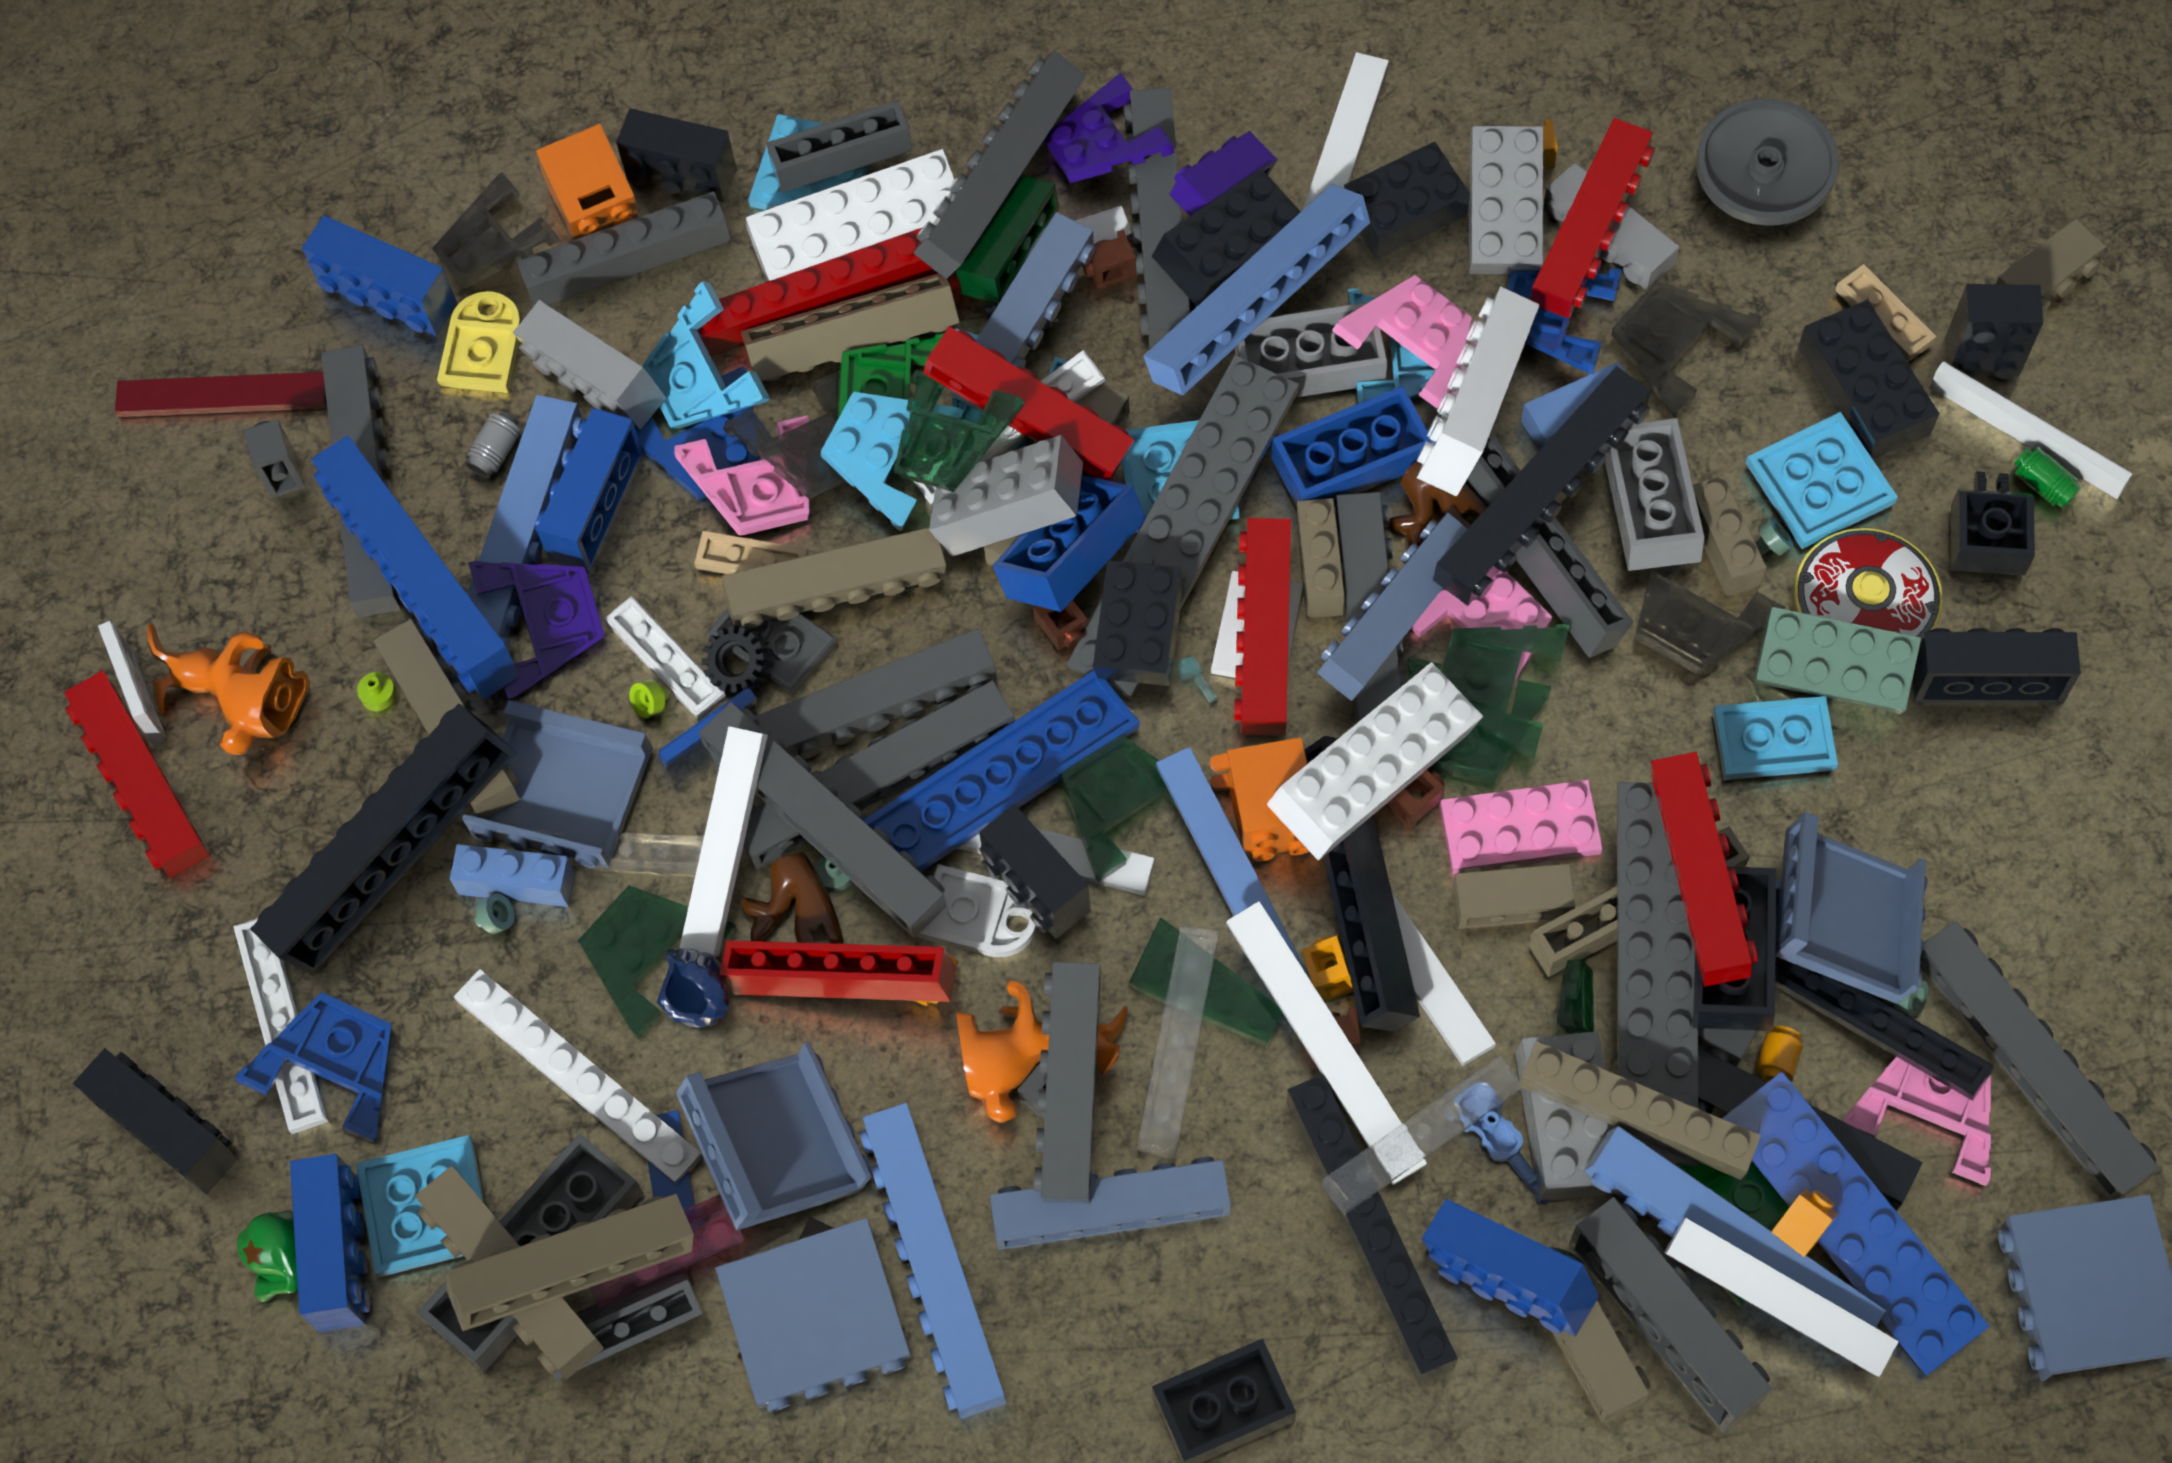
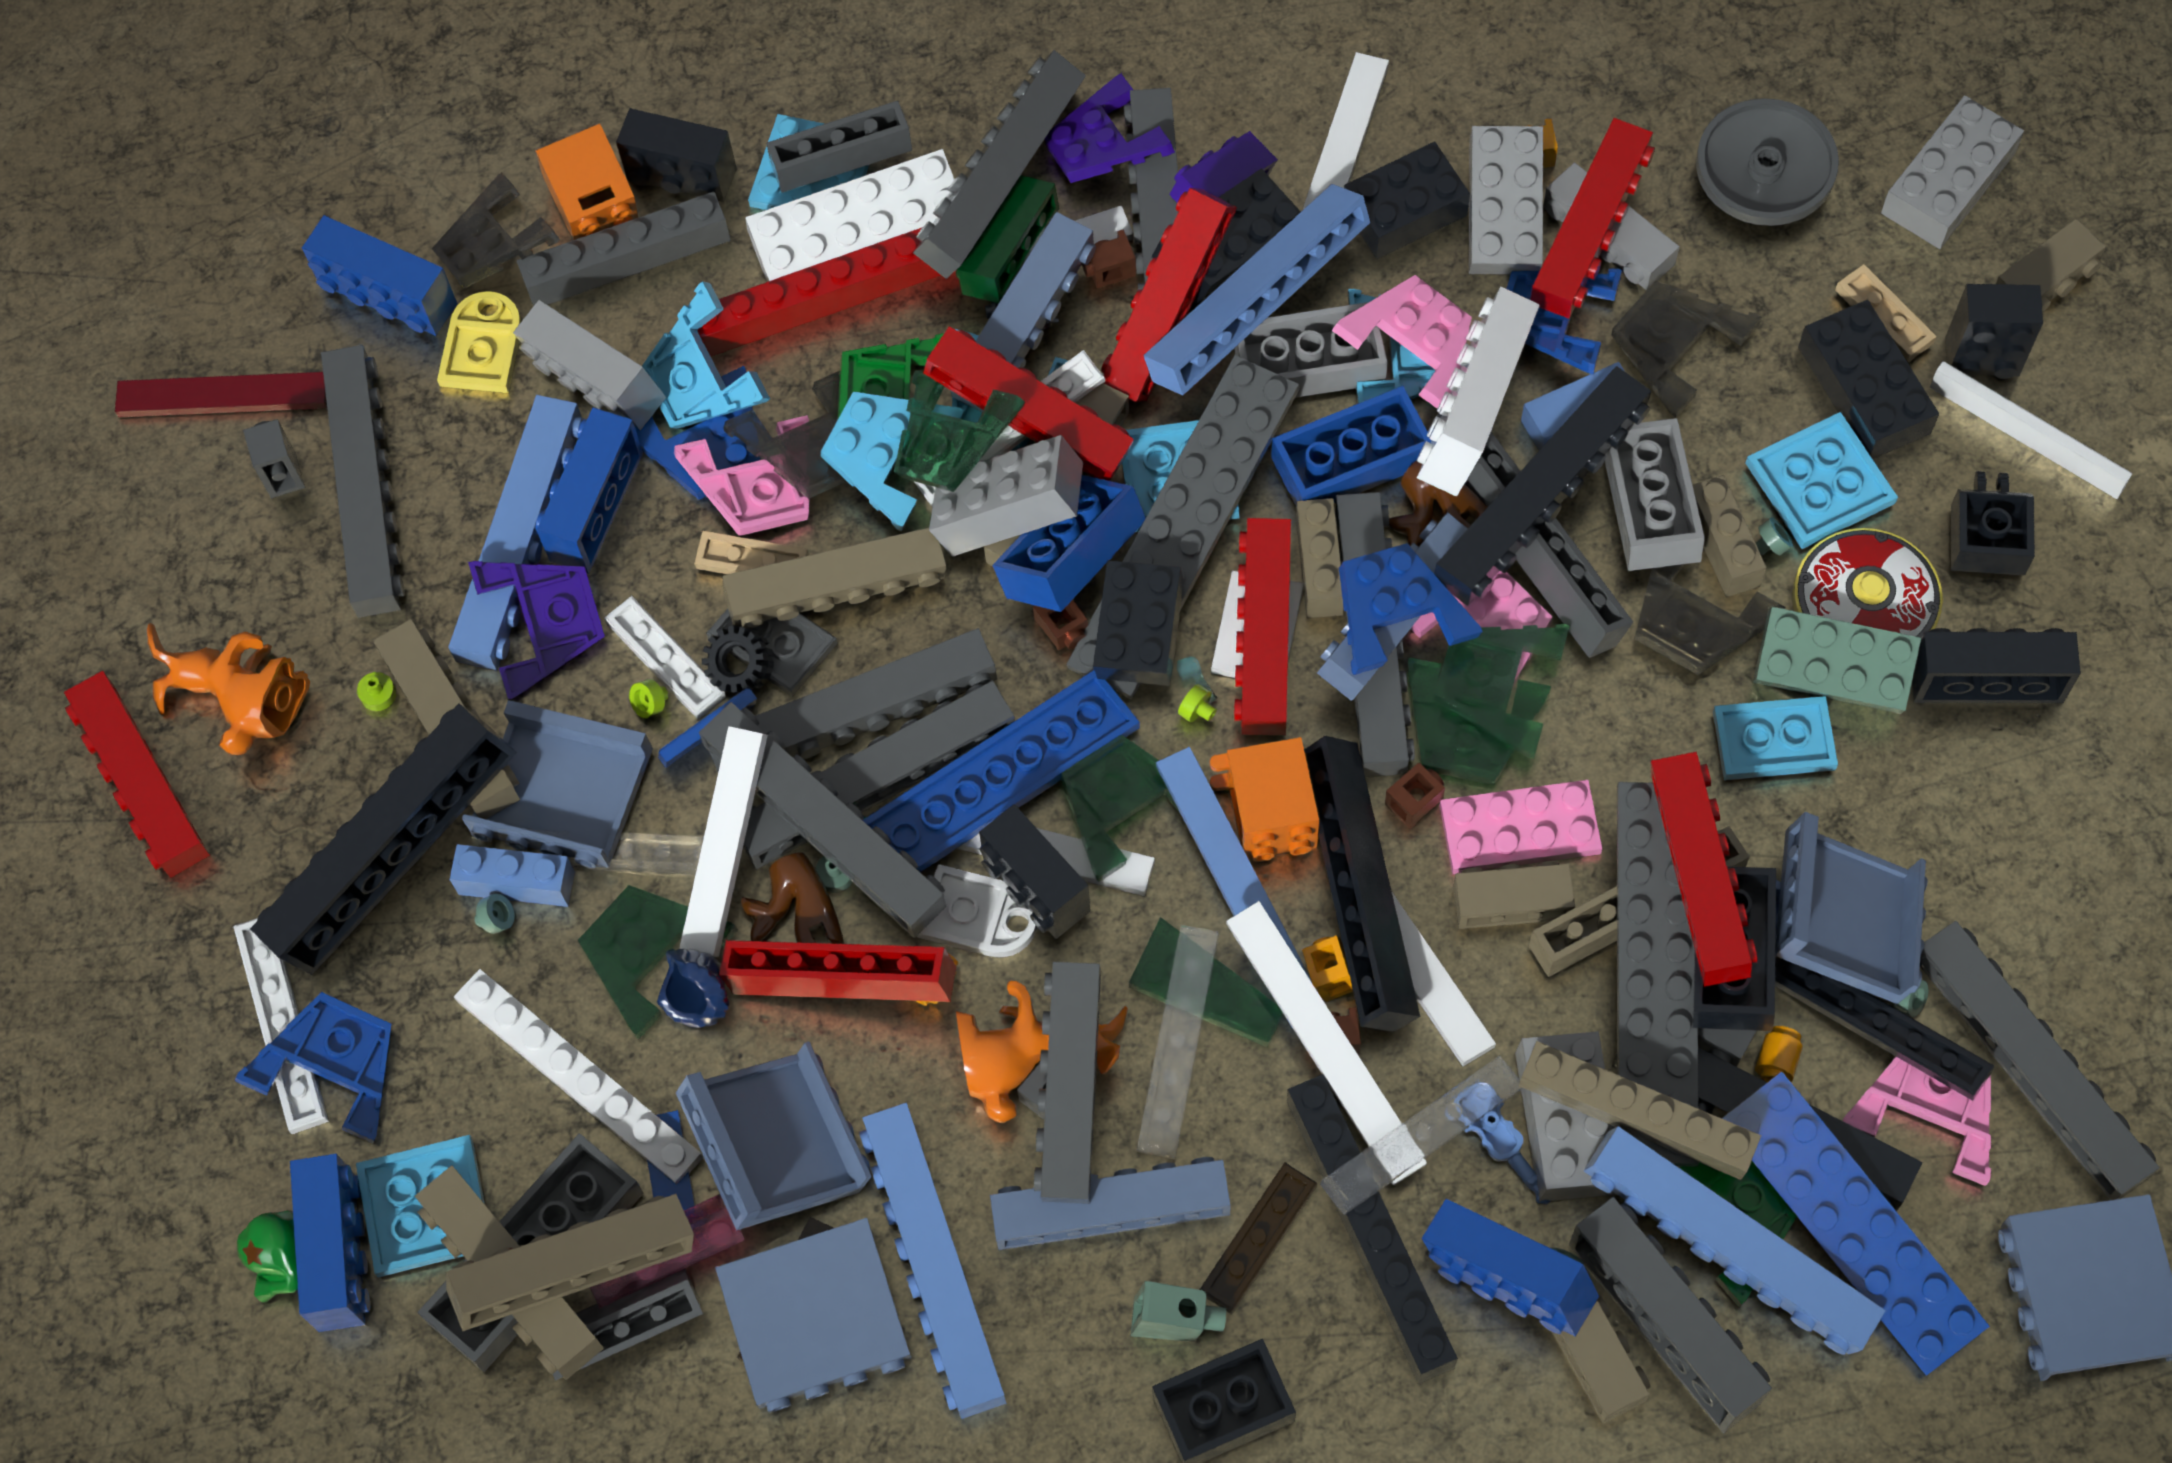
(132, 683): white tile -> none
(157, 1118): black brick -> none
(413, 569): blue brick -> none
(492, 444): light grey head -> none
(857, 323): dark tan brick -> none
(1159, 1317): none -> sand green torso
(1169, 290): none -> red brick
(1196, 704): none -> lime tile
(1258, 1237): none -> dark brown tile
(1374, 761): white brick -> none
(1392, 589): none -> blue wing
(1576, 998): clear green wing -> none
(1781, 1297): white tile -> none
(1806, 1221): light orange brick -> none
(1952, 172): none -> light grey brick
(2046, 477): green head -> none

